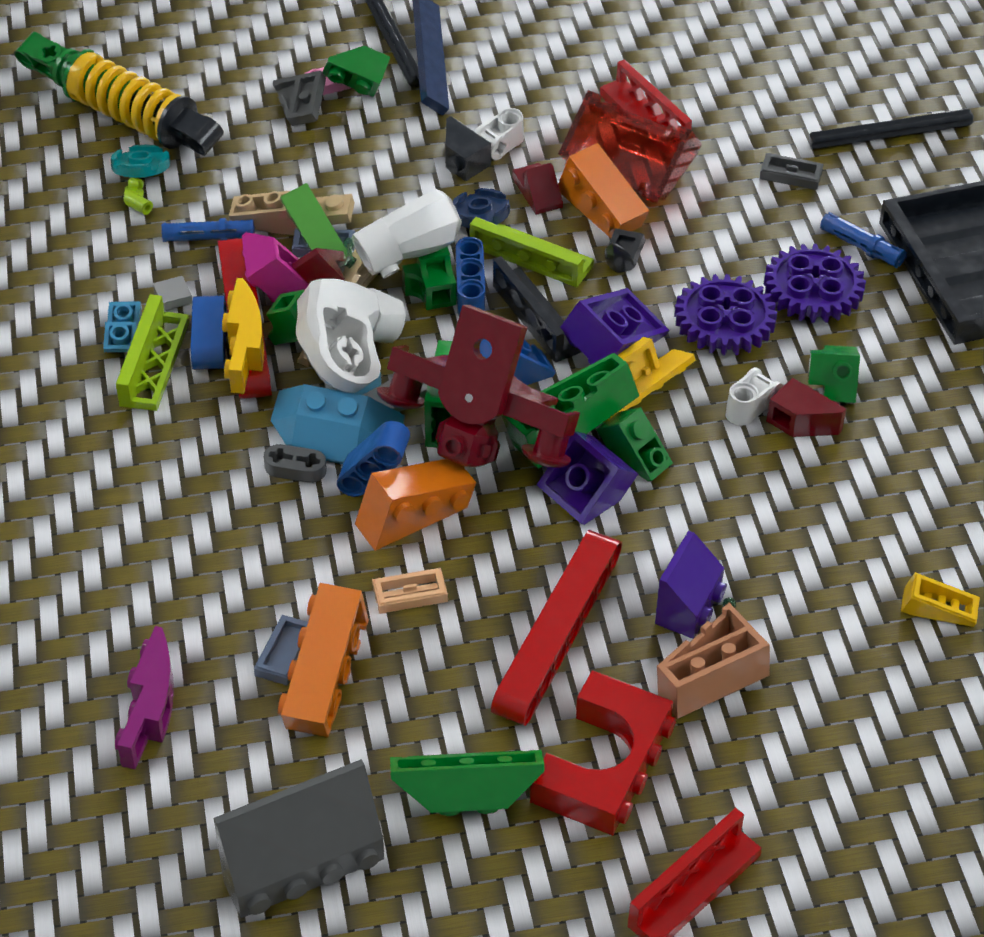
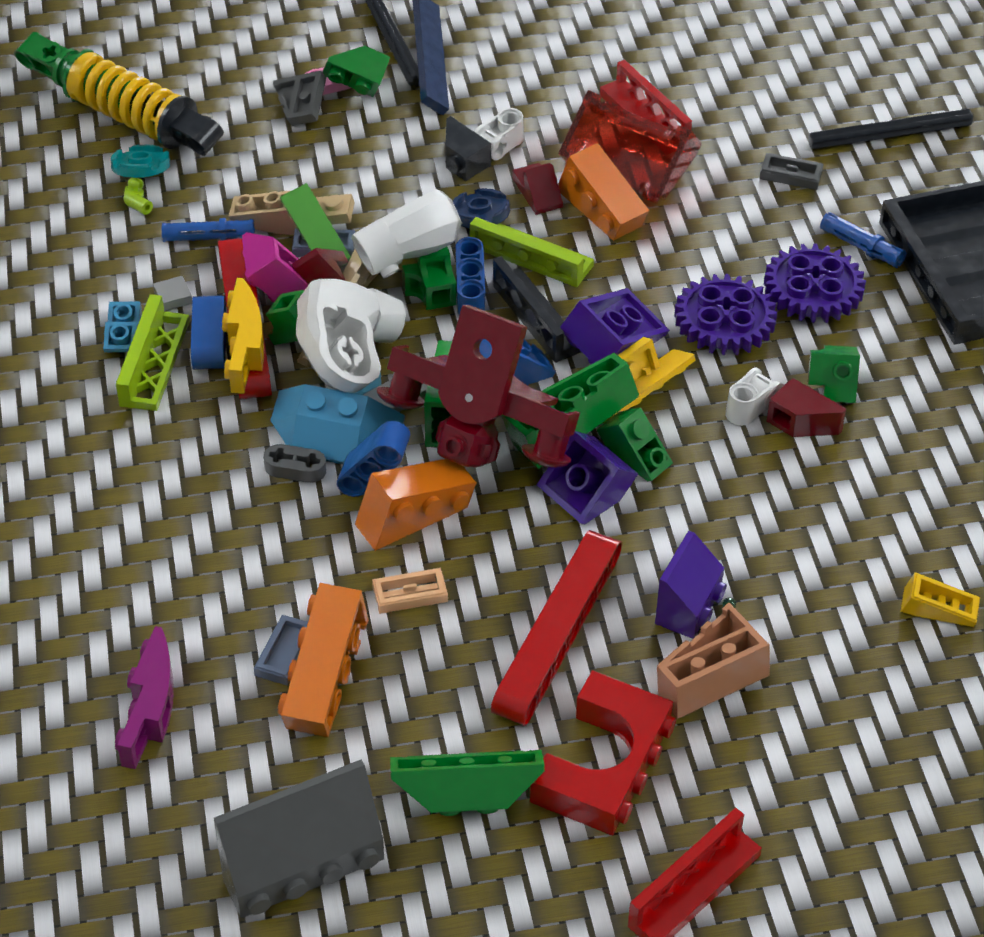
(350, 261): clear green hinge -> none
(624, 250): black plate -> none

